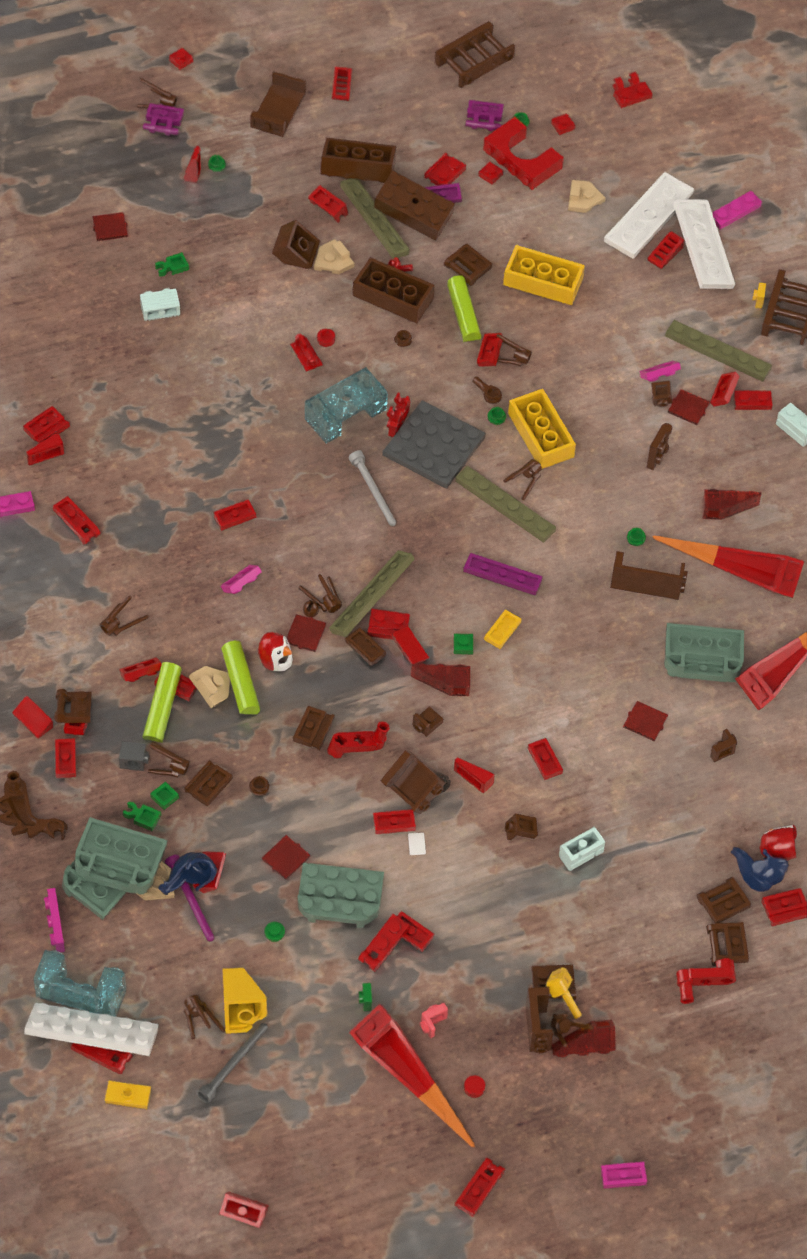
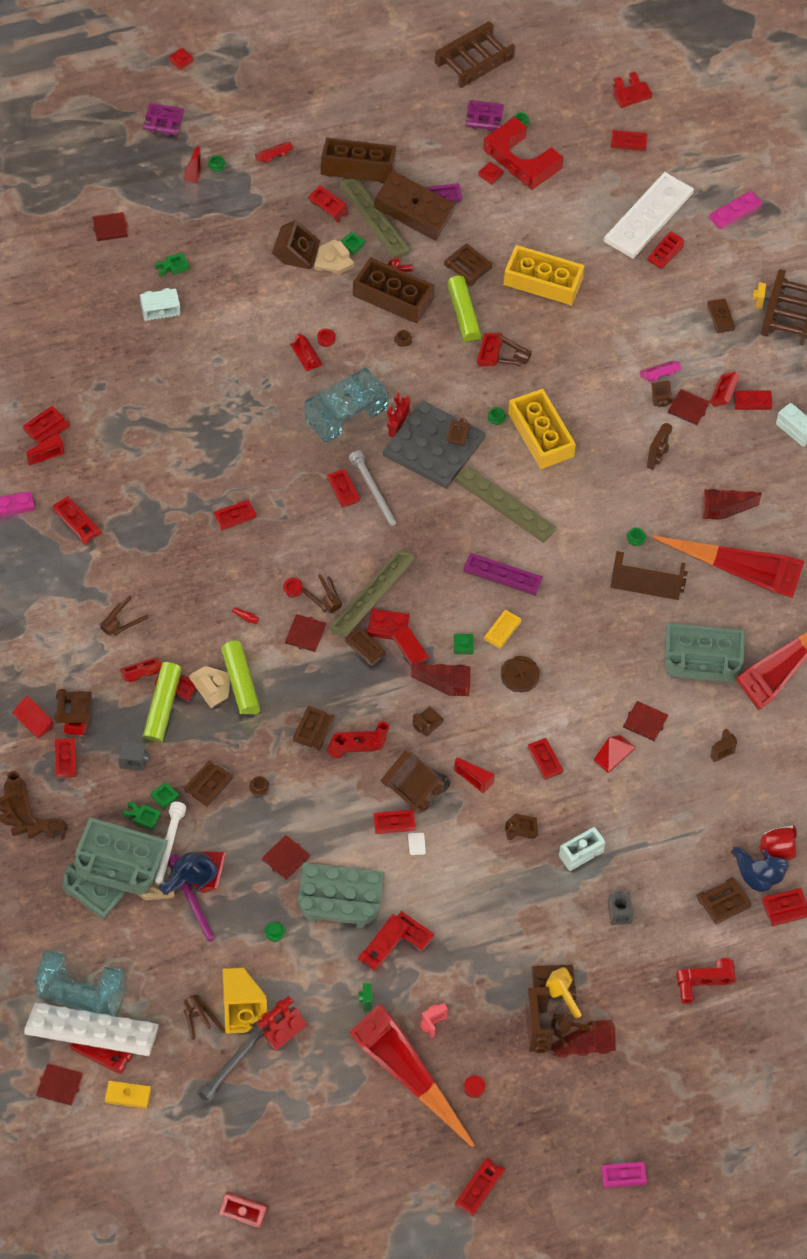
(54, 920): dark pink plate -> none
(59, 1084): none -> clear red piece
(166, 99): reddish brown plant -> none
(176, 811): none -> white piece
(178, 763): reddish brown plant -> none
(245, 576): dark pink plate -> none
(245, 615): none -> red piece
(268, 154): none -> red plate
(272, 648): piece -> none
(279, 104): reddish brown panel -> none
(285, 1027): none -> red plate
(293, 587): none -> red tile
(314, 609): reddish brown hinge -> none
(341, 72): red slope -> none
(343, 488): none -> red plate
(353, 243): none -> green plate
(445, 170): red plate -> none
(458, 431): none -> reddish brown bracket
(491, 393): reddish brown plate -> none
(520, 674): none -> reddish brown tile
(529, 470): reddish brown plant -> none
(563, 124): red plate -> none
(584, 196): tan plate -> none
(613, 752): none -> slope
(617, 915): none -> dark grey brick
(629, 140): none -> red plate
(704, 244): white plate -> none
(718, 350): olive plate -> none
(721, 315): none -> reddish brown plate
(734, 941): reddish brown plate -> none

